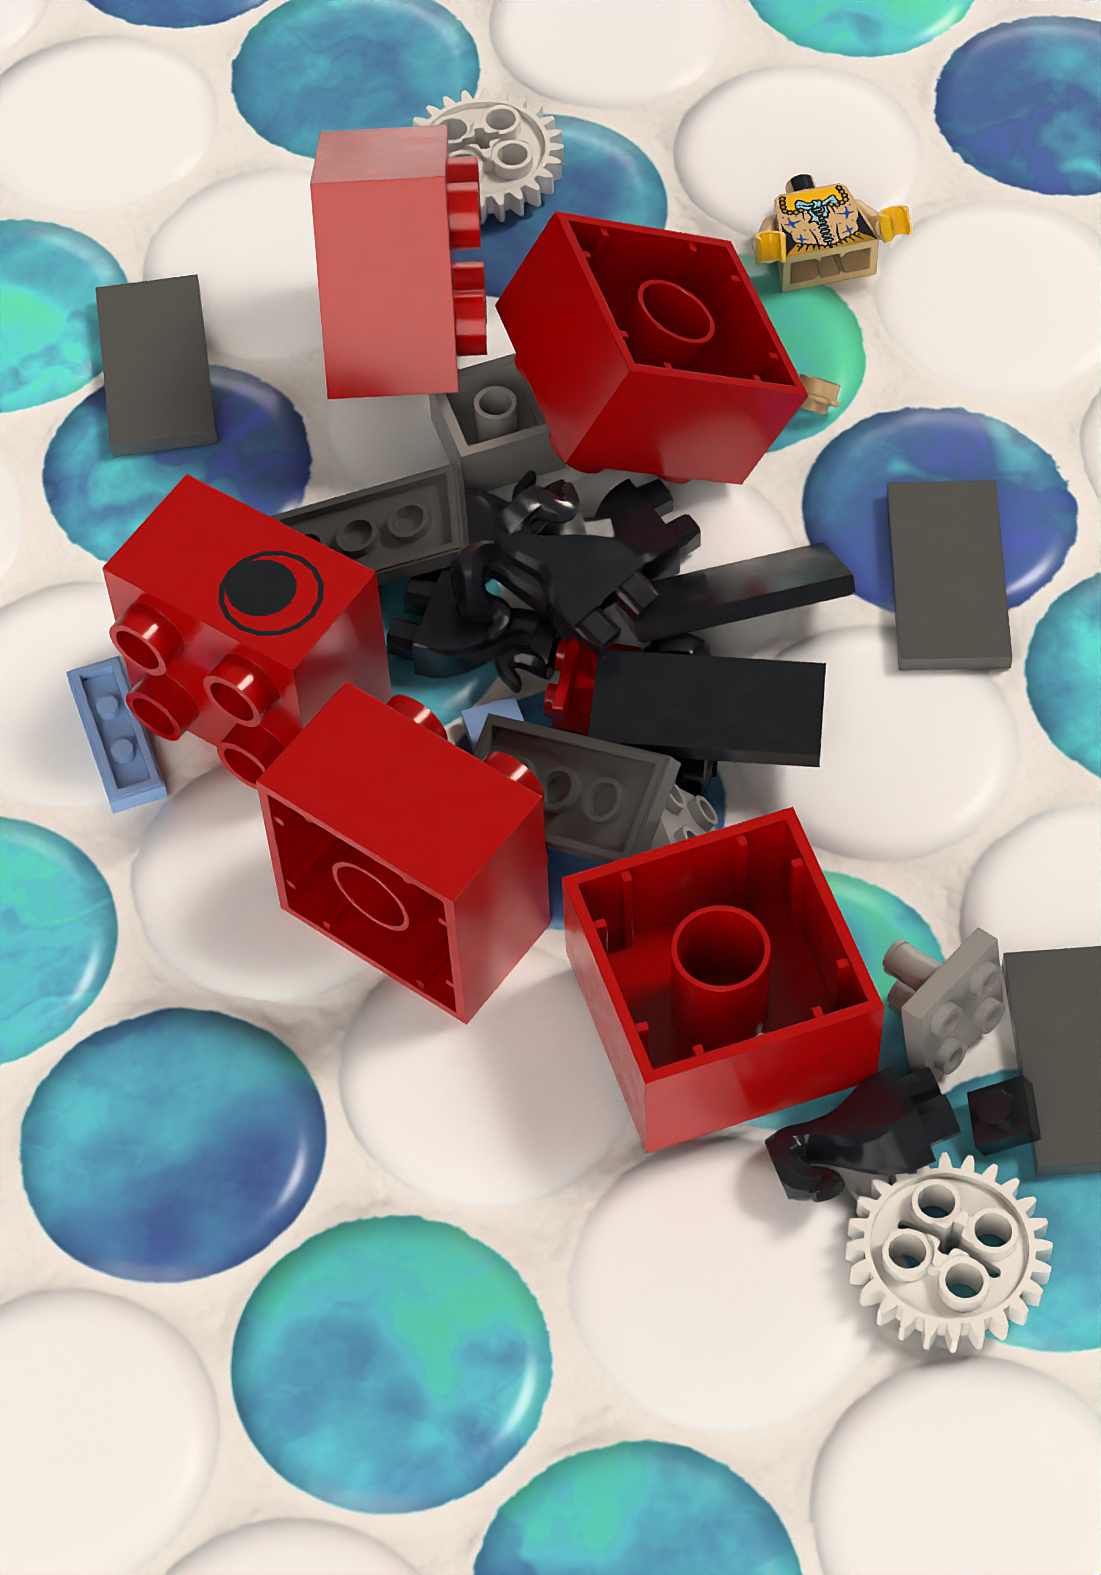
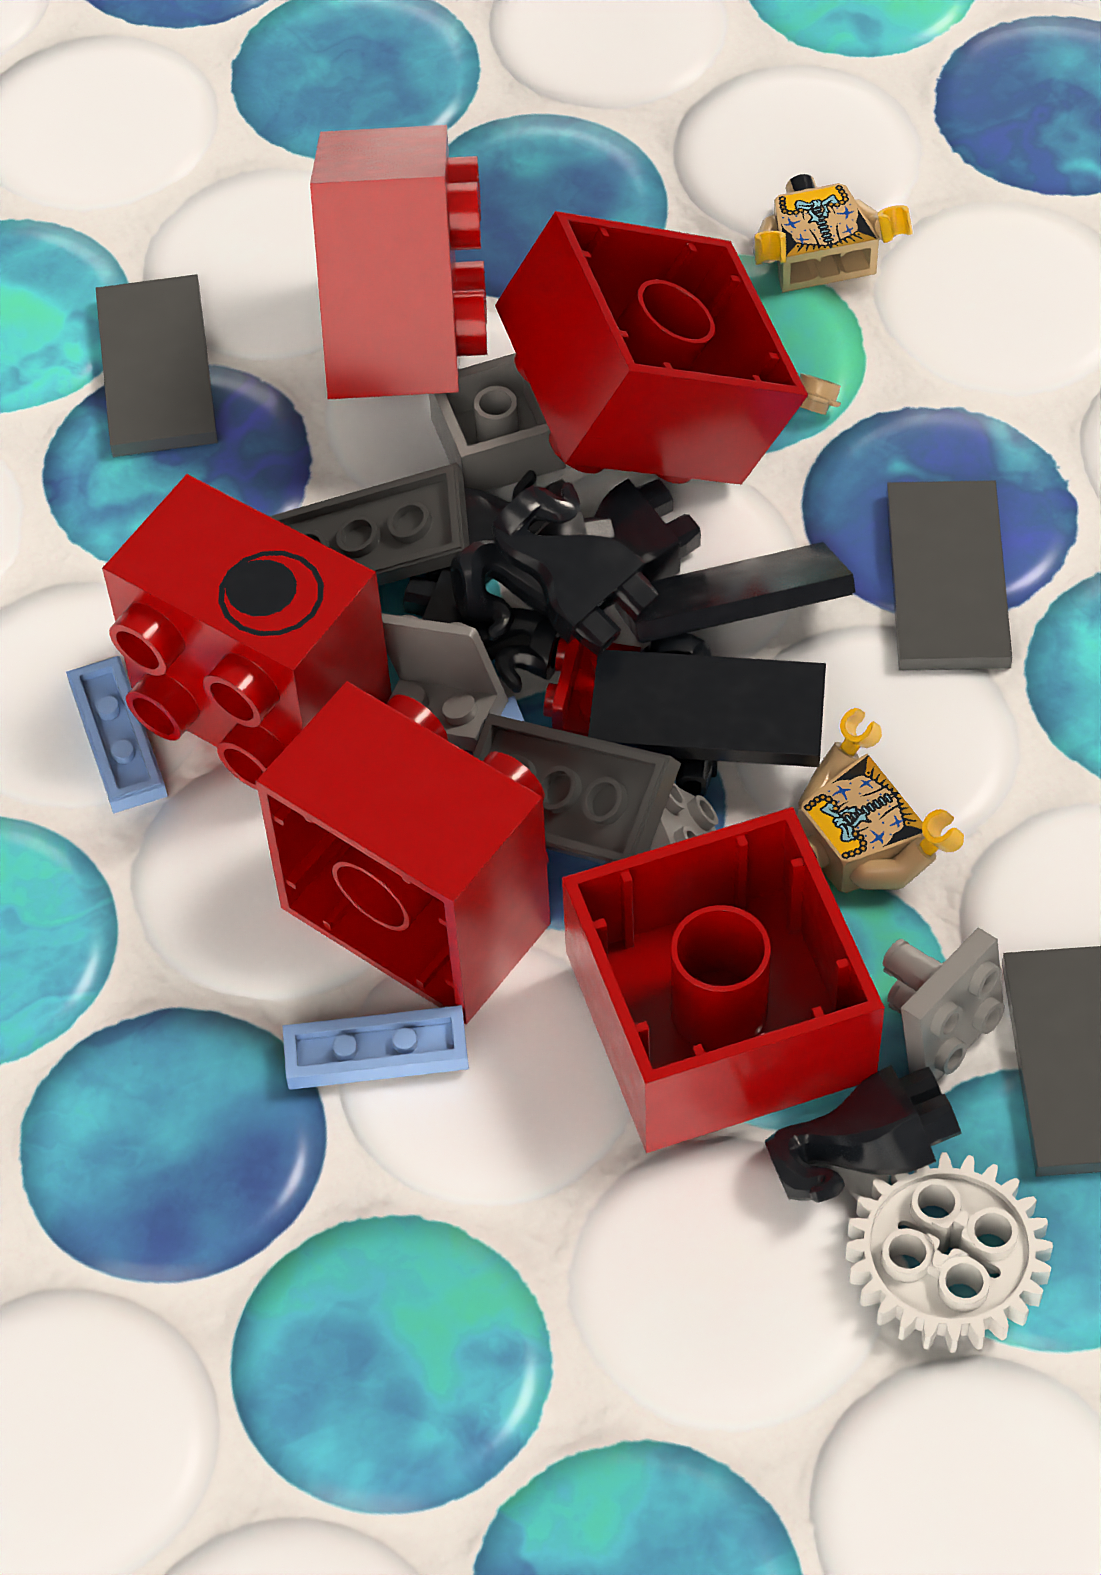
(375, 1047): none -> light blue plate
(445, 672): none -> light grey bracket
(514, 145): white gear -> none
(862, 823): none -> torso
(1003, 1115): black plate -> none

